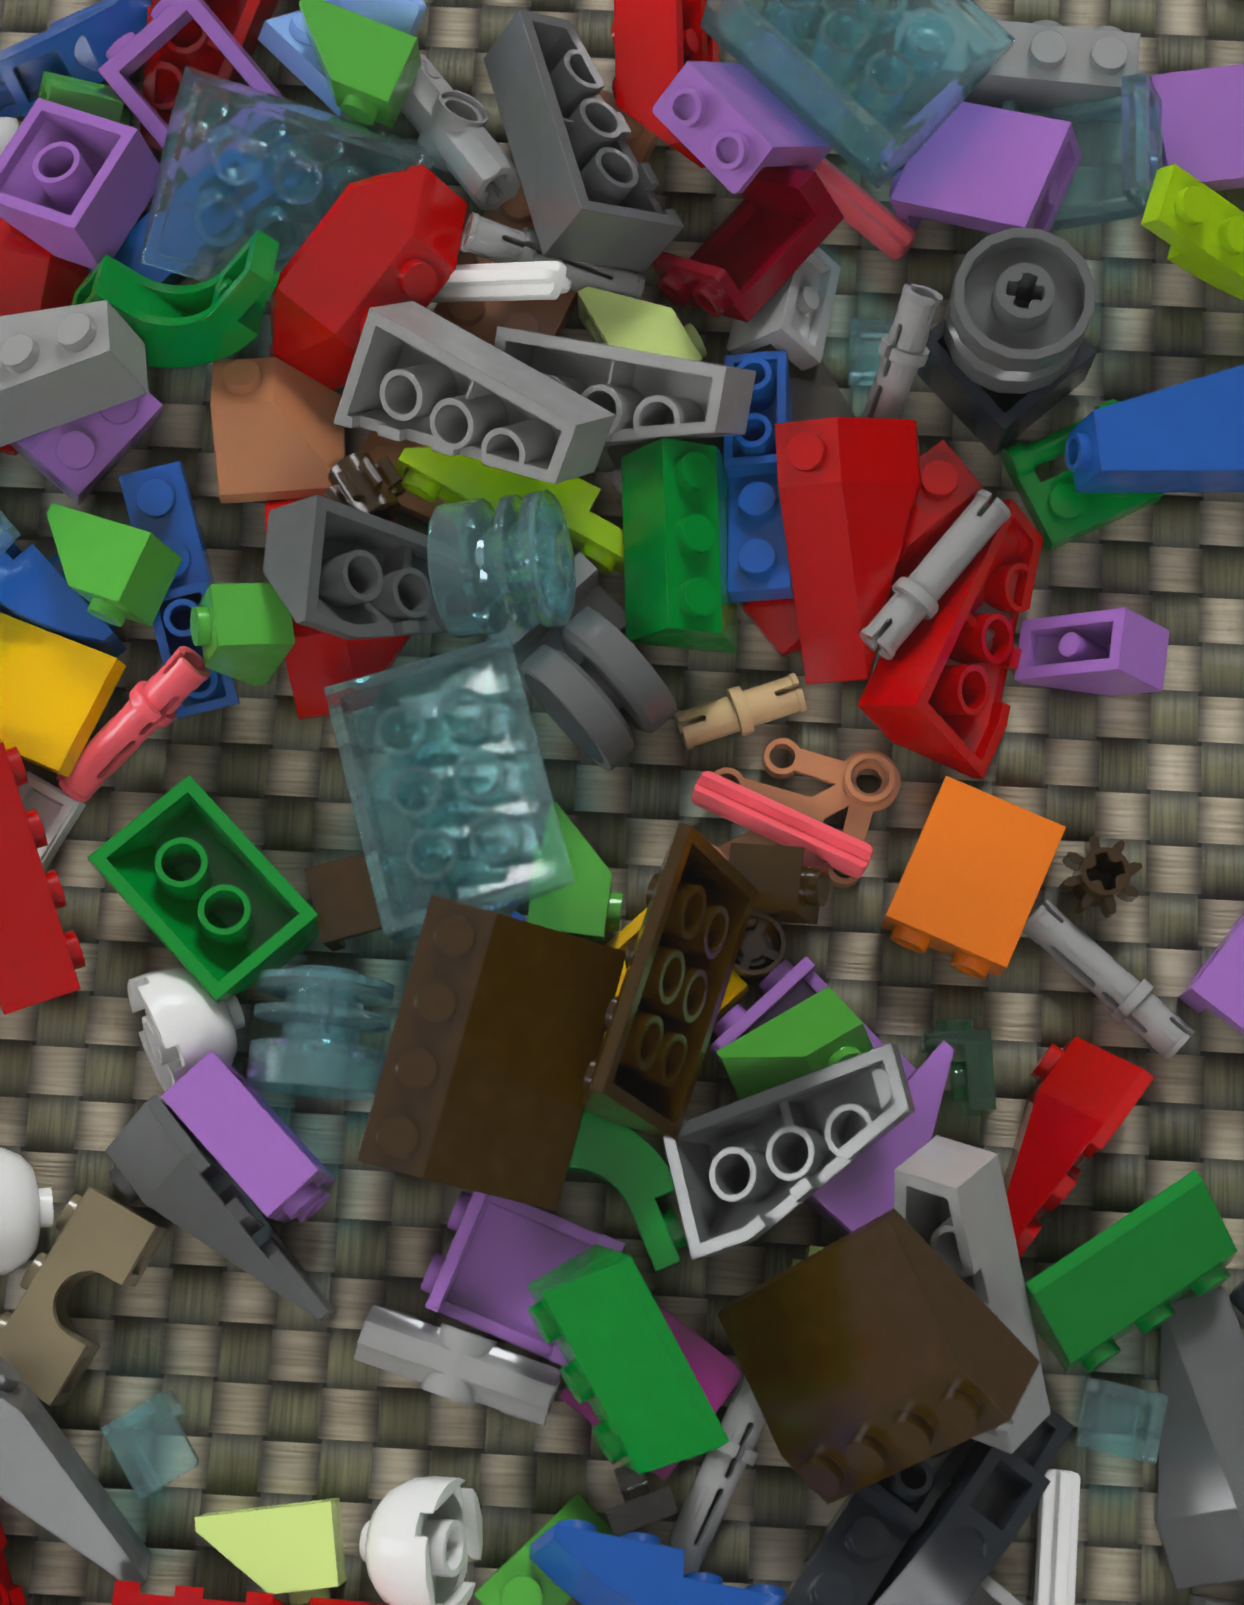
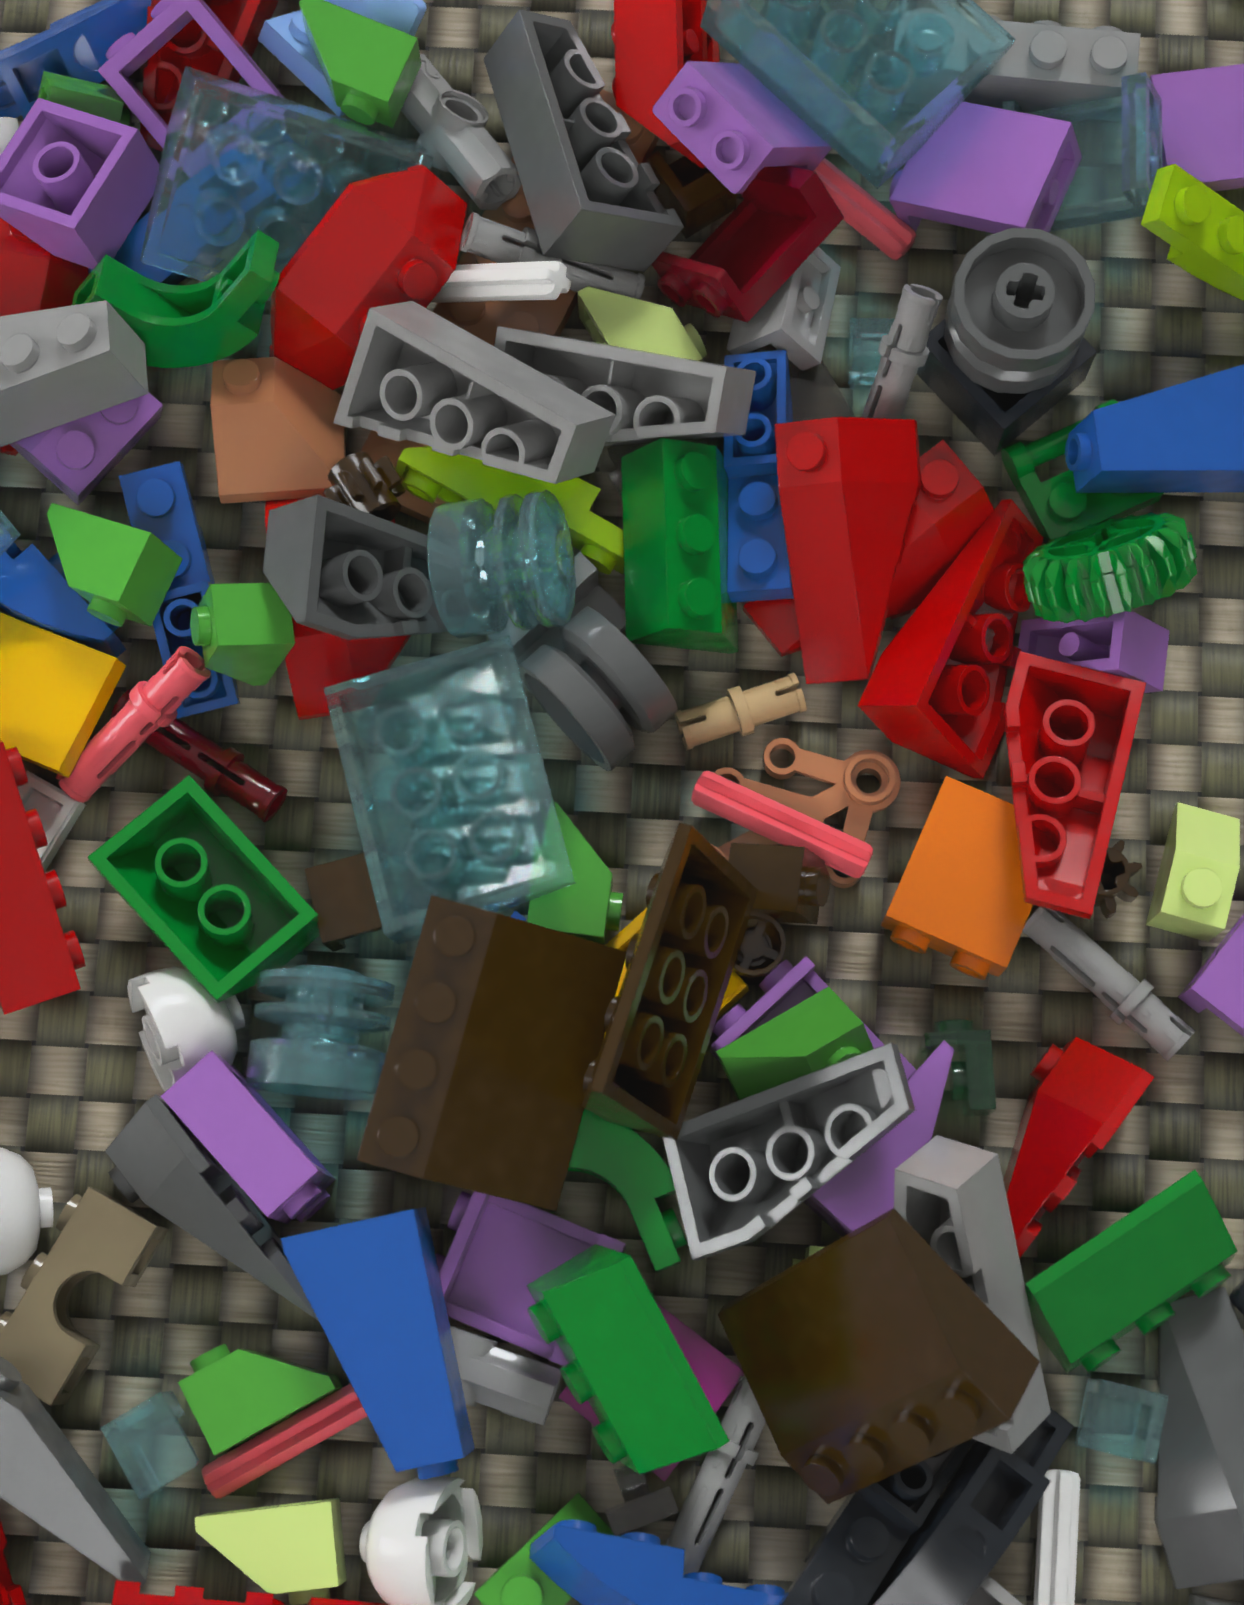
(249, 1393): none -> bright green slope
(258, 792): none -> dark red pin
(283, 1442): none -> coral axle
(391, 1330): none -> blue slope
(692, 193): none -> dark brown panel
(918, 595): light grey pin -> none
(1067, 769): none -> red wedge
(1110, 567): none -> green gear
(1196, 873): none -> yellowish green slope

